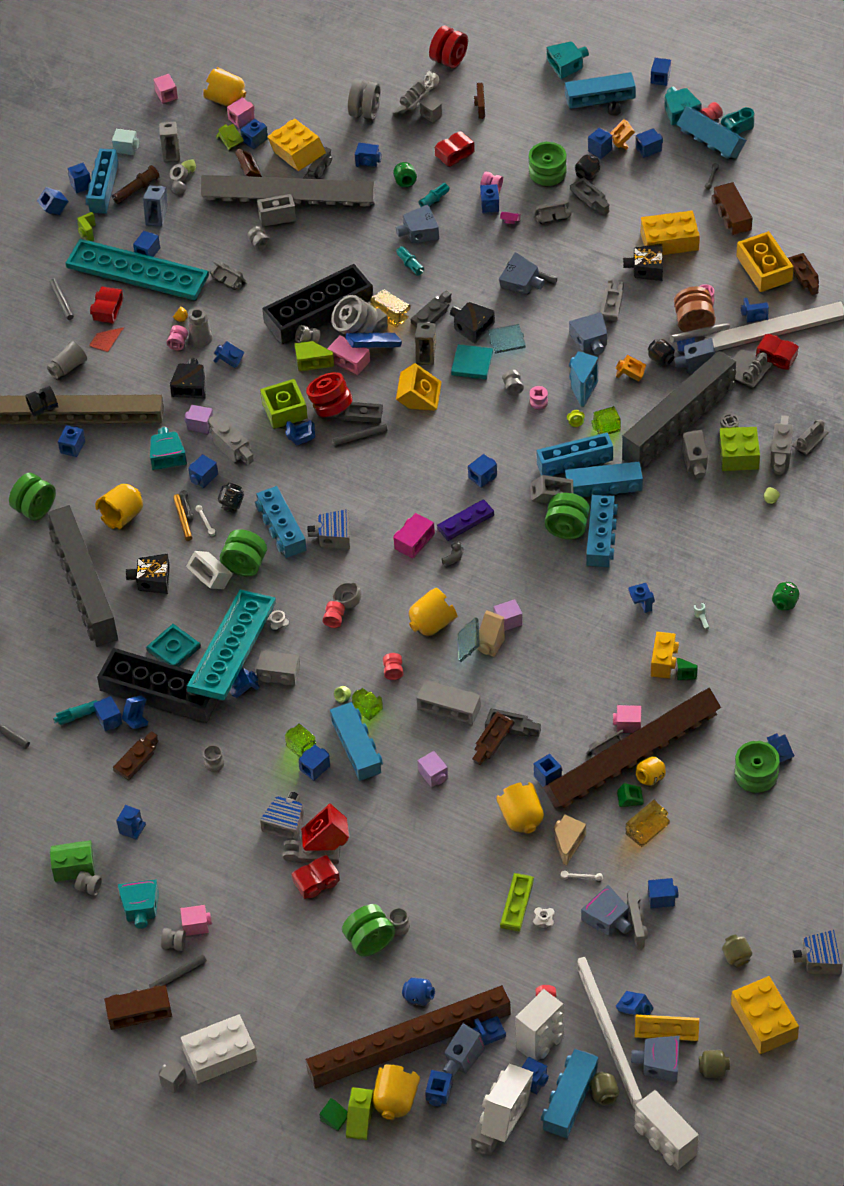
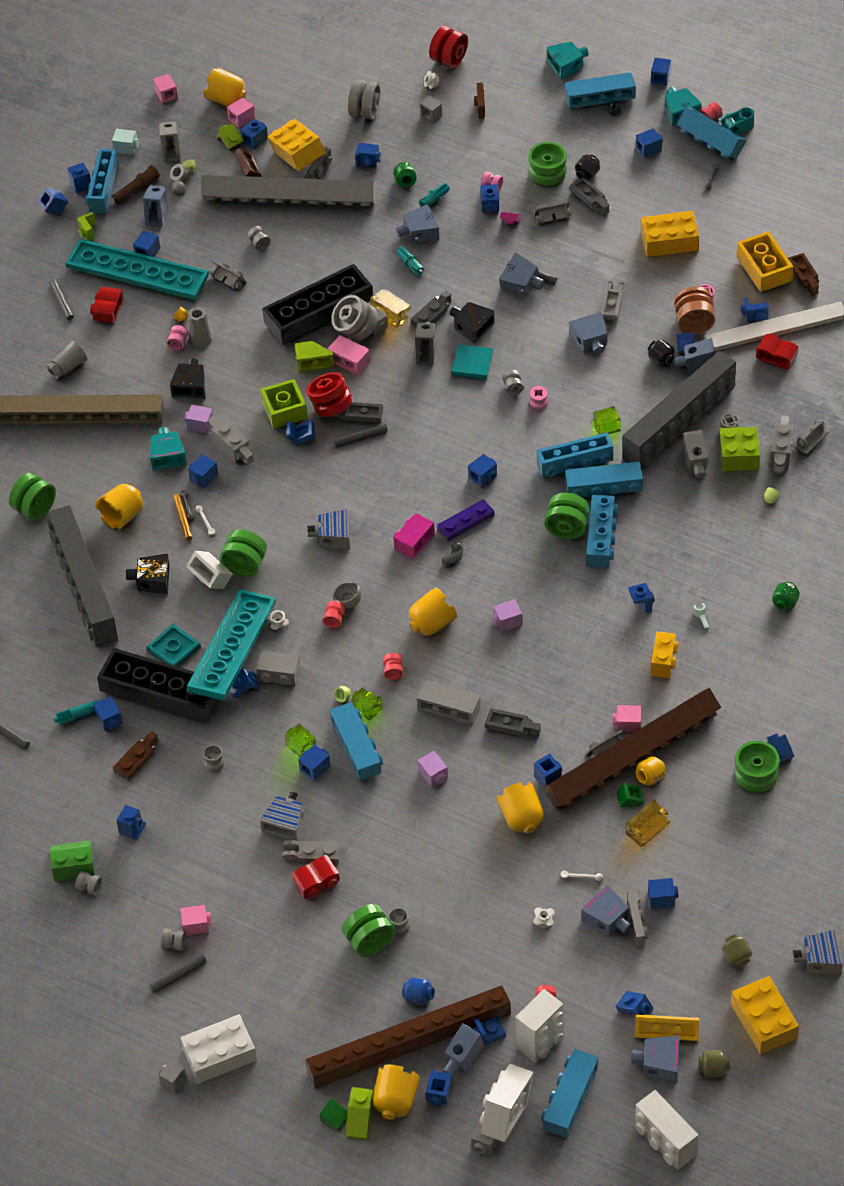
(41, 401): black wheel -> none
(71, 441): blue brick -> none
(105, 339): clear red sticker -> none
(133, 712): blue bracket -> none
(138, 1007): reddish brown brick -> none
(139, 901): teal torso -> none
(229, 354): blue bracket -> none
(230, 496): black head -> none
(276, 210): light grey brick -> none
(281, 522): dark azure brick -> none
(305, 334): light grey wheel -> none
(325, 830): red slope -> none
(373, 340): blue tile -> none
(412, 97): light grey hinge -> none
(418, 388): yellow slope -> none
(454, 149): red brick -> none
(468, 639): clear light blue piece -> none
(491, 633): tan slope -> none
(492, 737): reddish brown hinge -> none
(506, 338): clear light blue piece -> none
(517, 902): lime tile -> none
(539, 1074): blue brick -> none
(546, 486): light grey torso -> none
(568, 836): tan slope -> none
(578, 421): neon yellow plate -> none
(583, 376): dark azure slope -> none
(600, 143): blue brick -> none
(604, 1088): olive head -> none
(609, 1032): white tile -> none
(621, 134): light orange bracket -> none
(630, 367): light orange bracket -> none
(646, 262): torso -> none
(686, 670): green slope -> none
(699, 332): light grey bar -> none
(732, 208): reddish brown brick -> none
(750, 367): light grey hinge -> none

